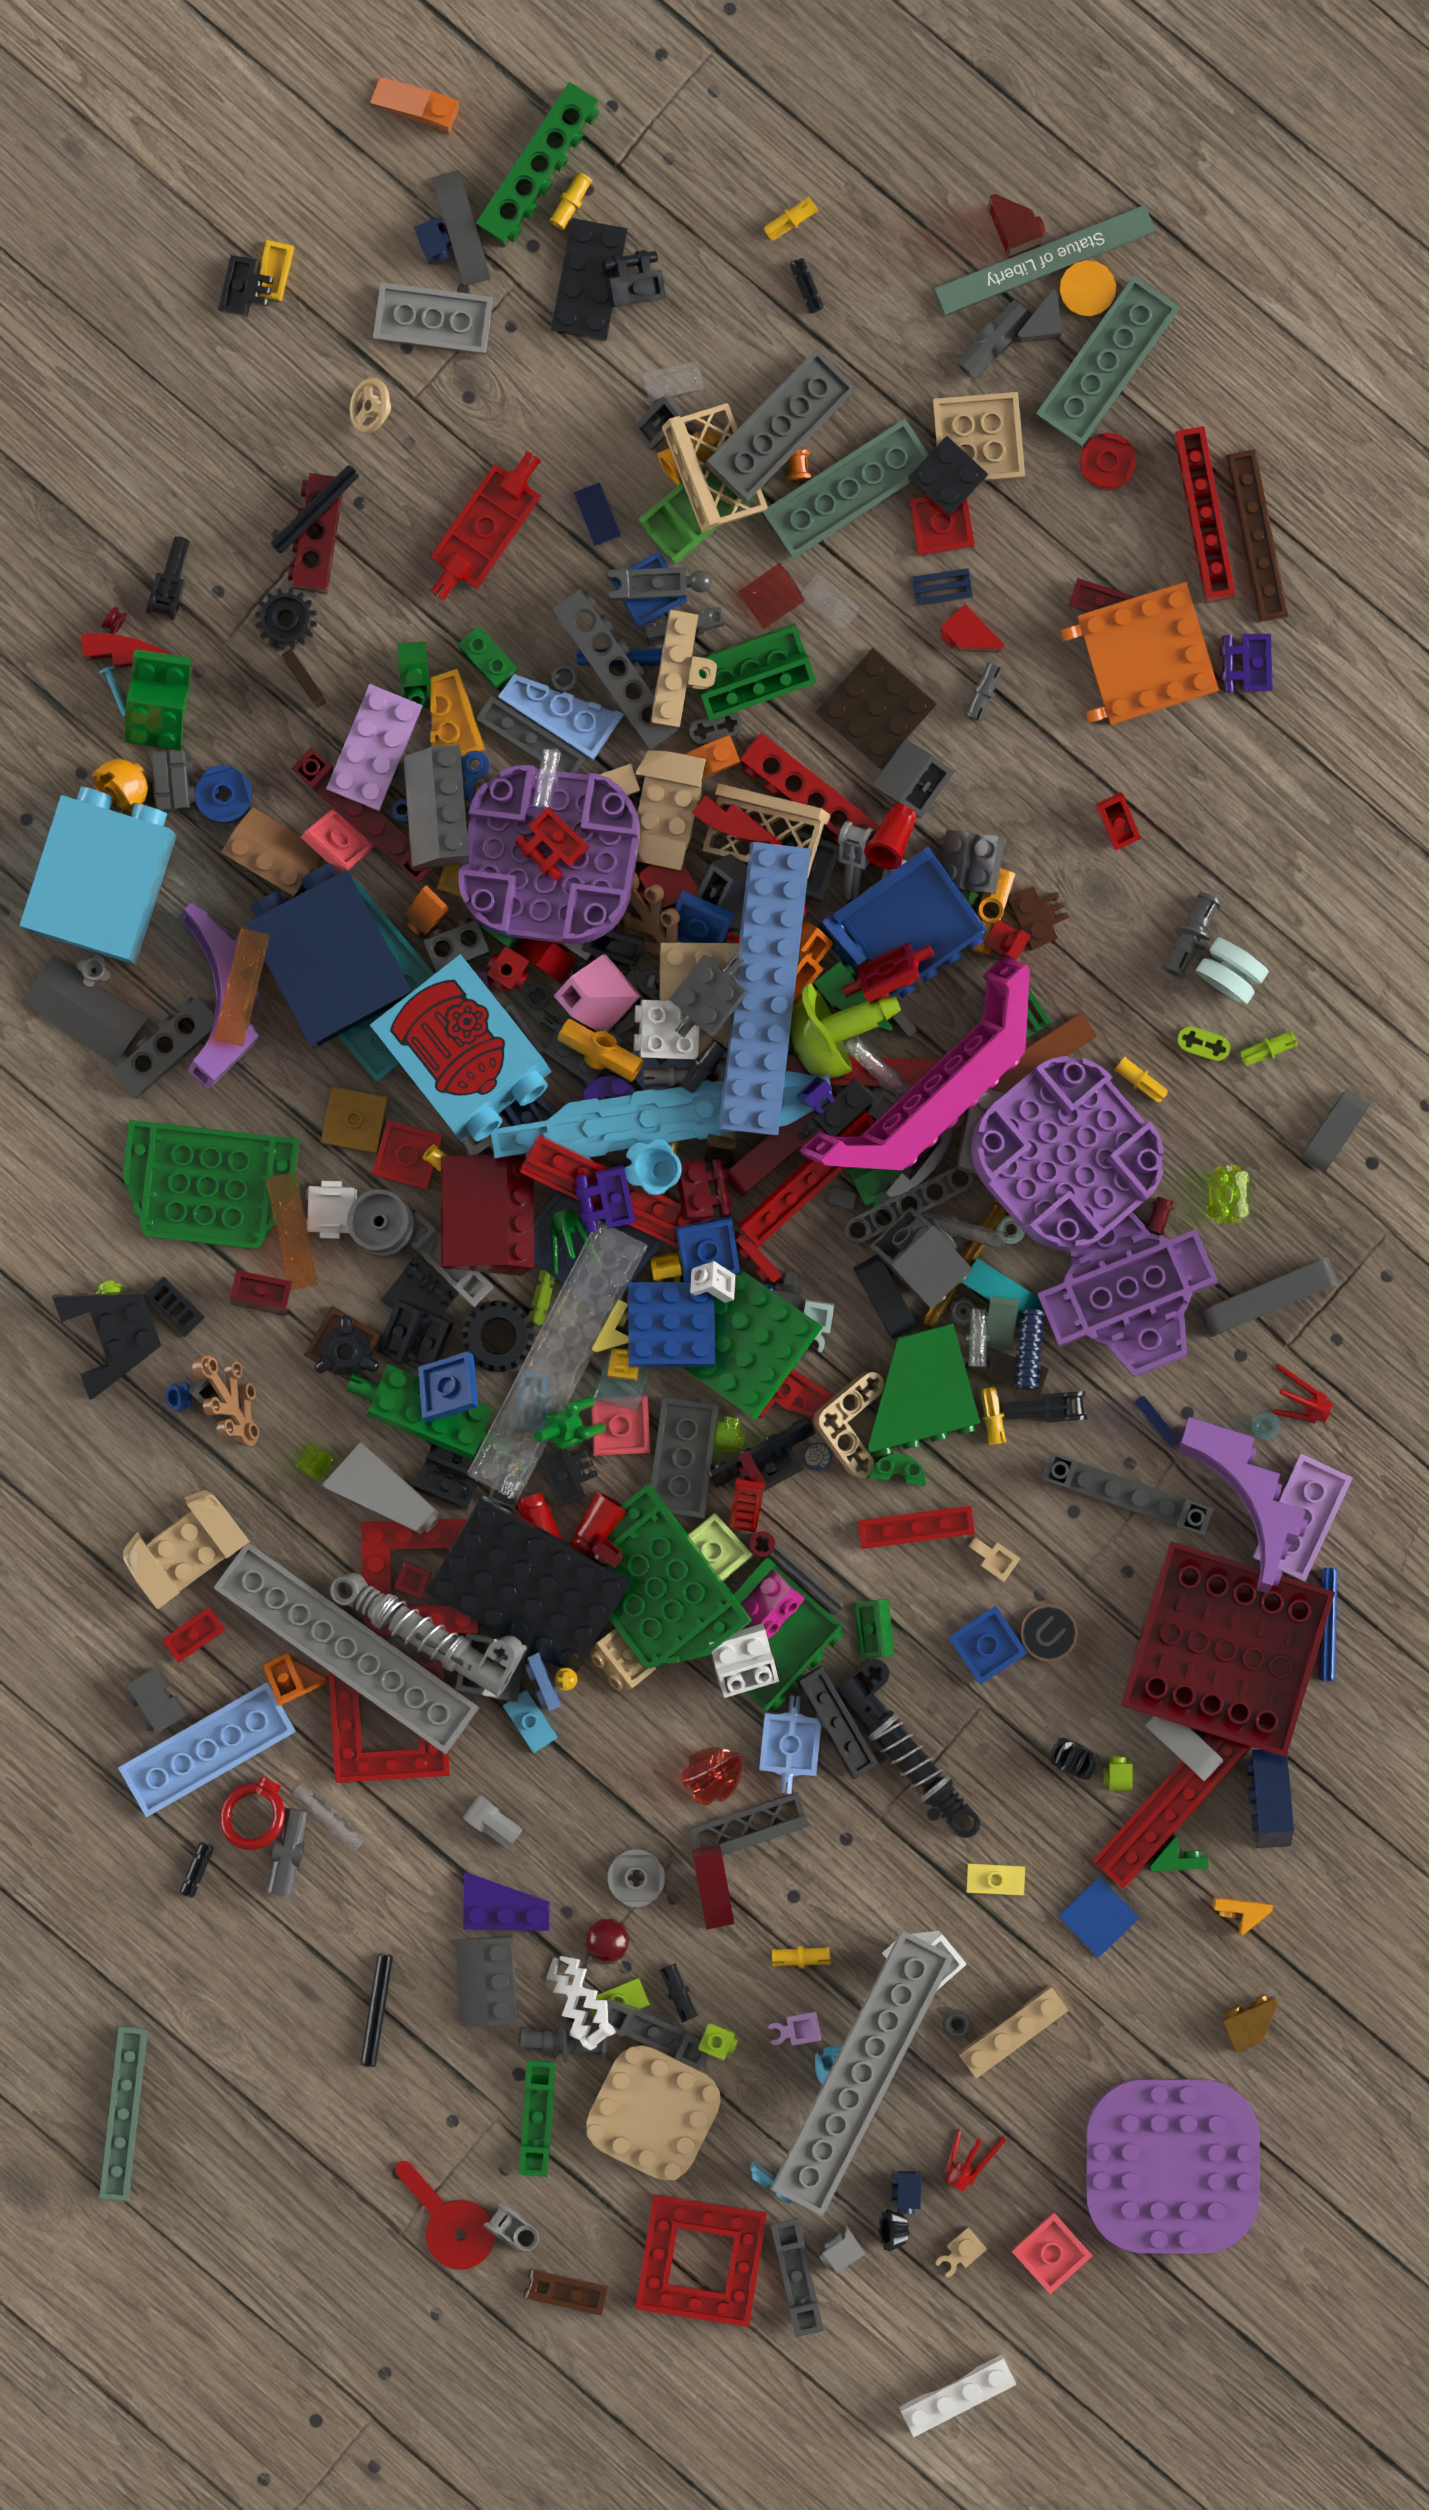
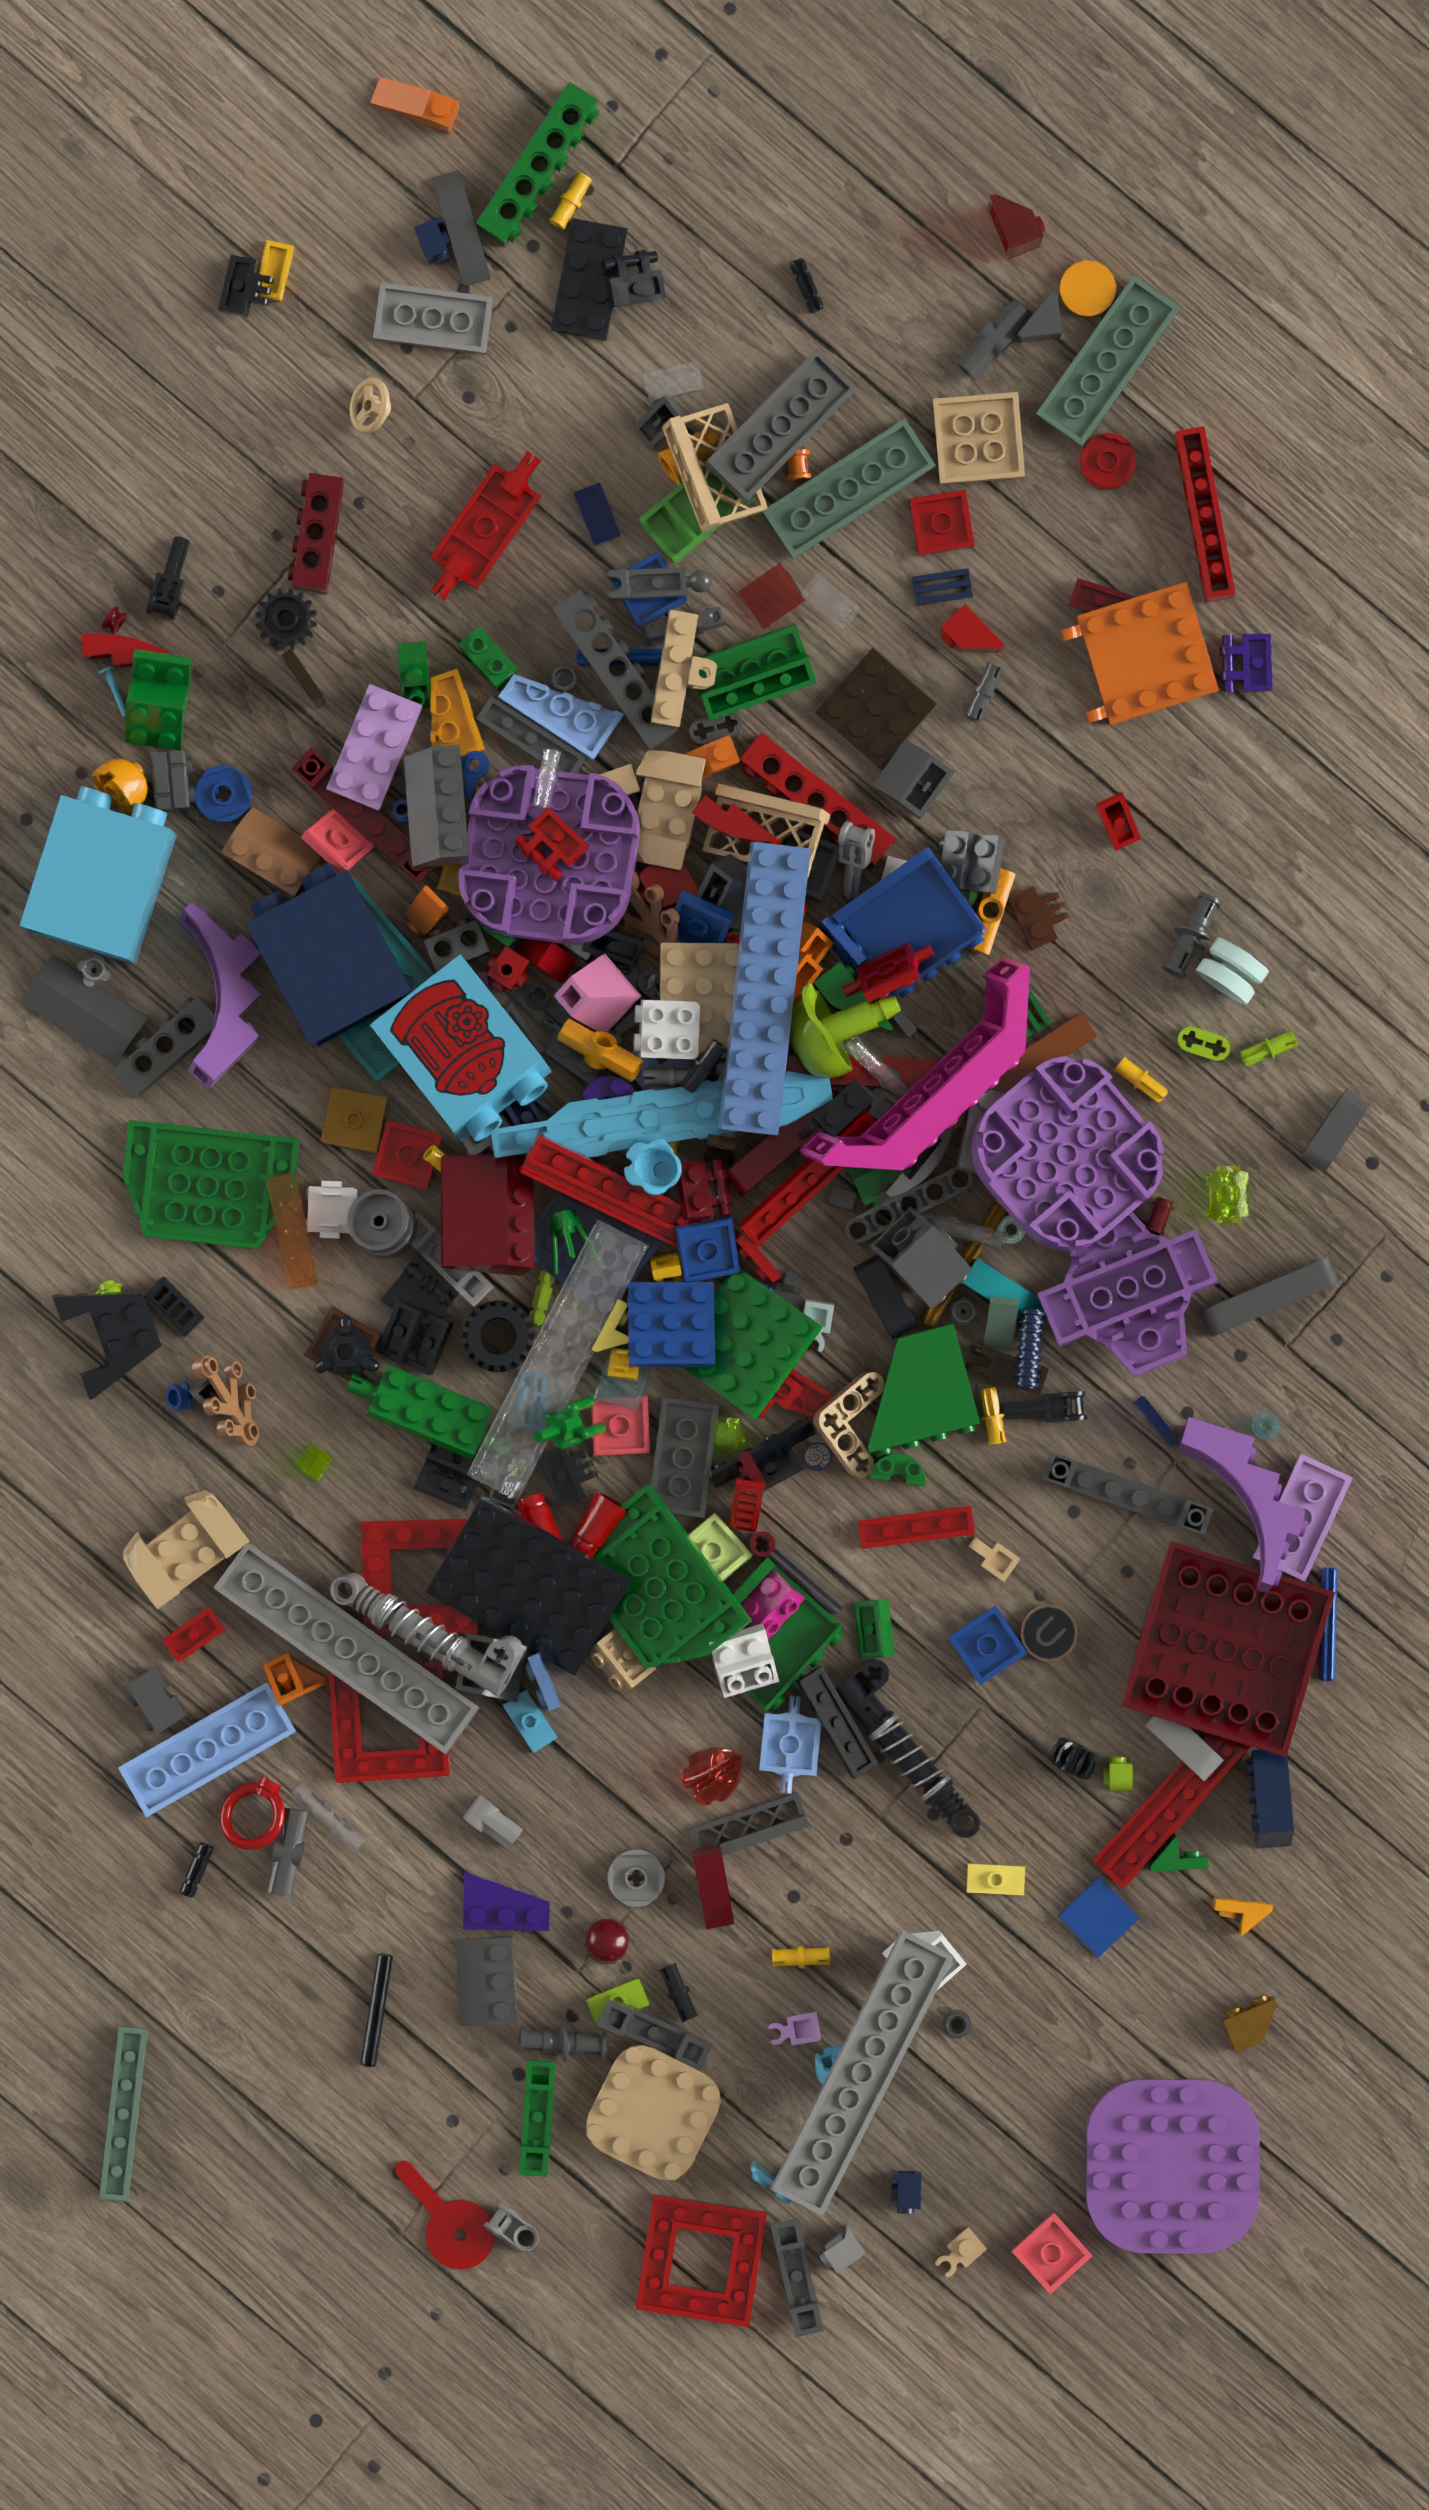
(242, 987): clear orange tile -> none
(261, 1293): dark red panel -> none
(314, 509): black axle -> none
(375, 1486): light grey slope -> none
(412, 1580): dark red plate -> none
(448, 1386): blue plate -> none
(565, 1679): yellow axle -> none
(566, 2292): reddish brown plate -> none
(573, 1992): white piece -> none
(606, 1551): dark red plate -> none
(614, 1198): dark purple plate -> none
(709, 995): dark grey plate -> none
(713, 1279): white bracket -> none
(718, 2041): lime bracket -> none
(790, 219): yellow axle -> none
(814, 1092): dark purple tile -> none
(891, 838): red plant -> none
(893, 2230): black piece -> none
(948, 476): black plate -> none
(957, 2397): white arch -> none
(960, 2174): red plant -> none
(978, 1338): clear pin -> none
(1006, 940): red slope -> none
(1013, 2032): tan arch -> none
(1044, 260): sand green tile -> none
(1257, 535): reddish brown tile -> none
(1316, 1407): red plant -> none

